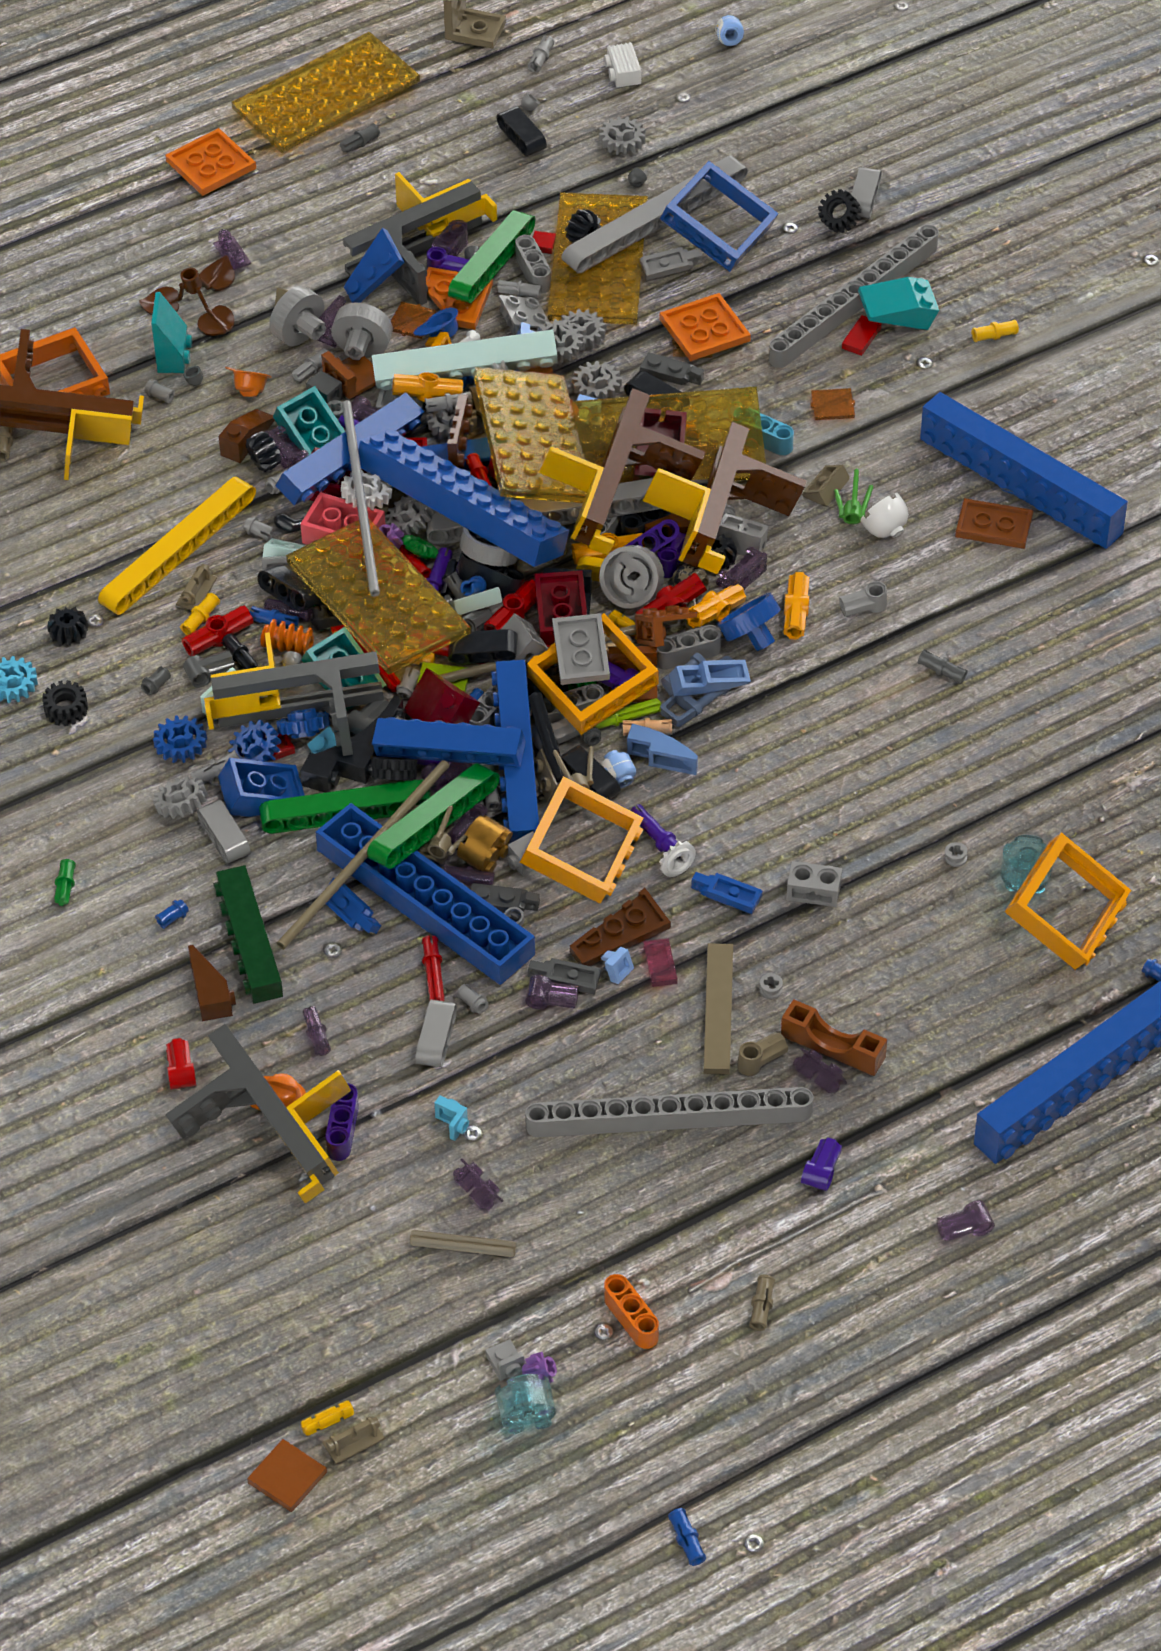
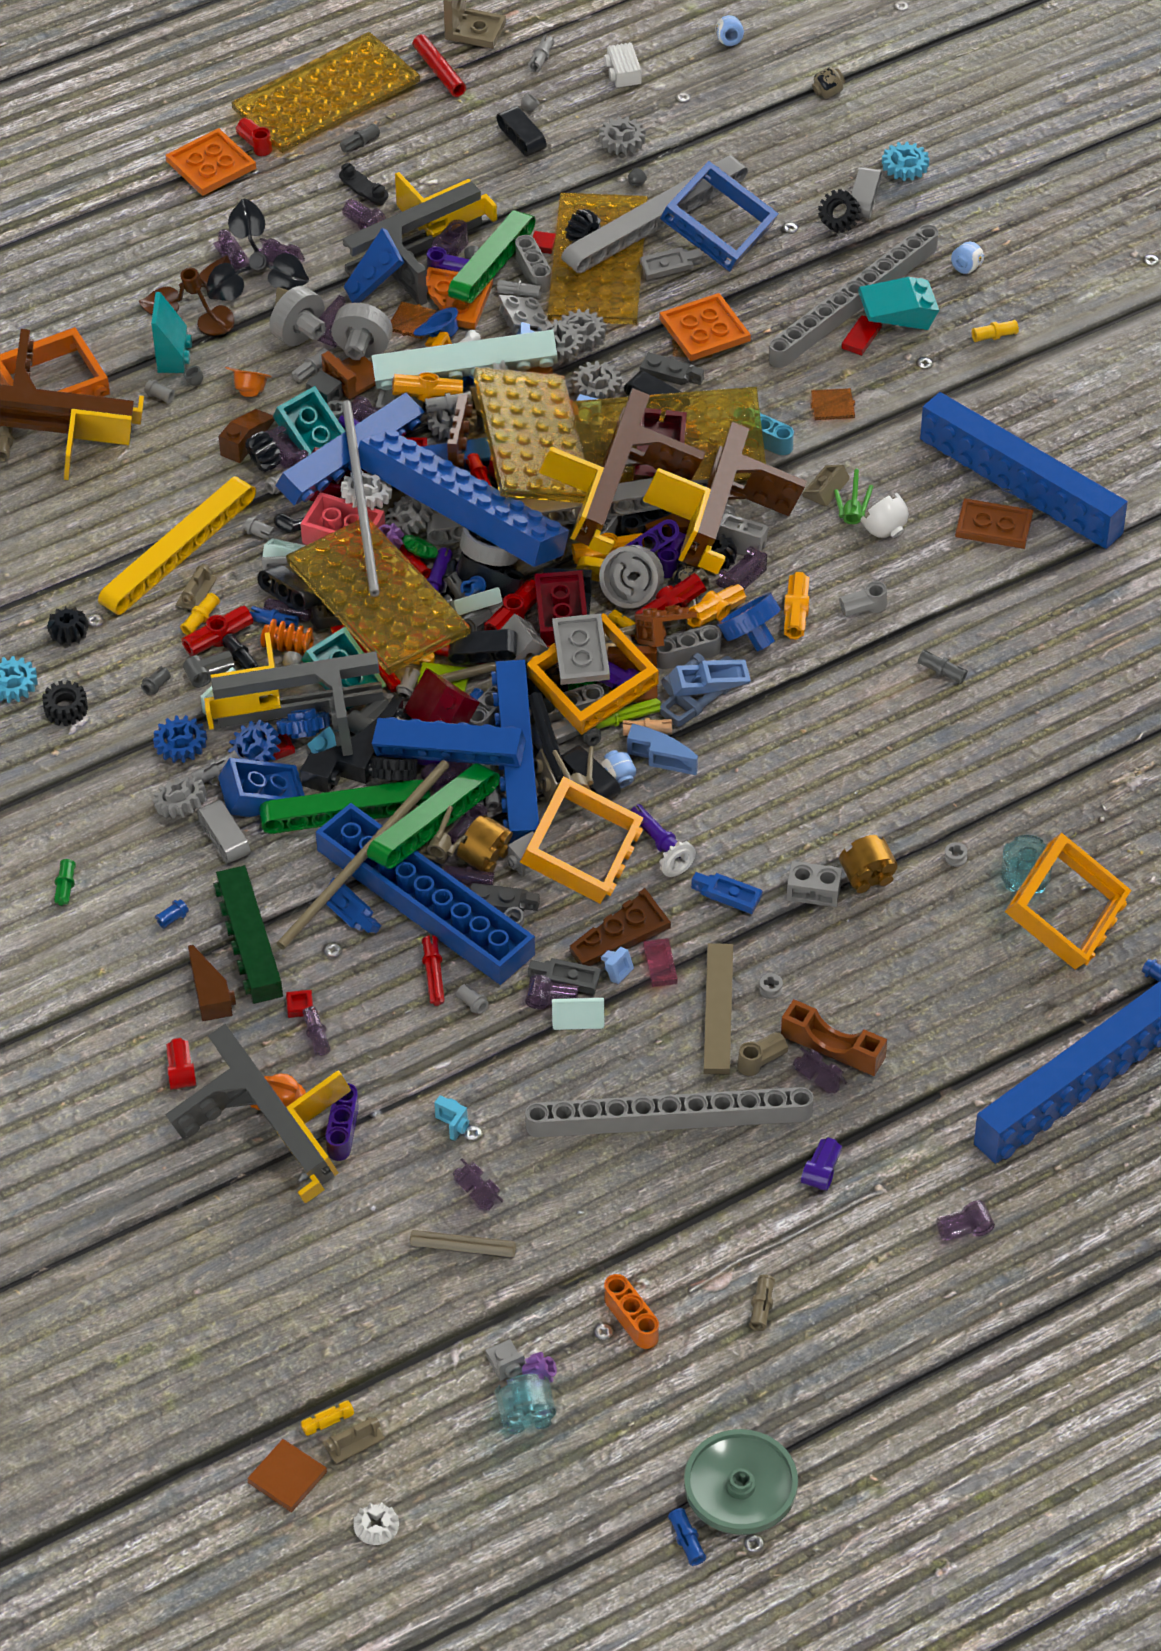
(256, 136): none -> red piece
(273, 248): none -> clear purple hinge
(285, 272): none -> black plant
(297, 1002): none -> red tile
(361, 214): none -> clear purple piece
(362, 186): none -> black piece
(376, 1535): none -> white gear
(436, 1033): light grey beam -> none
(439, 65): none -> red piece
(578, 1013): none -> light aqua slope
(740, 1481): none -> sand green dish
(828, 82): none -> dark tan head
(868, 863): none -> pearl gold brick
(905, 161): none -> medium azure gear
(967, 257): none -> light blue head

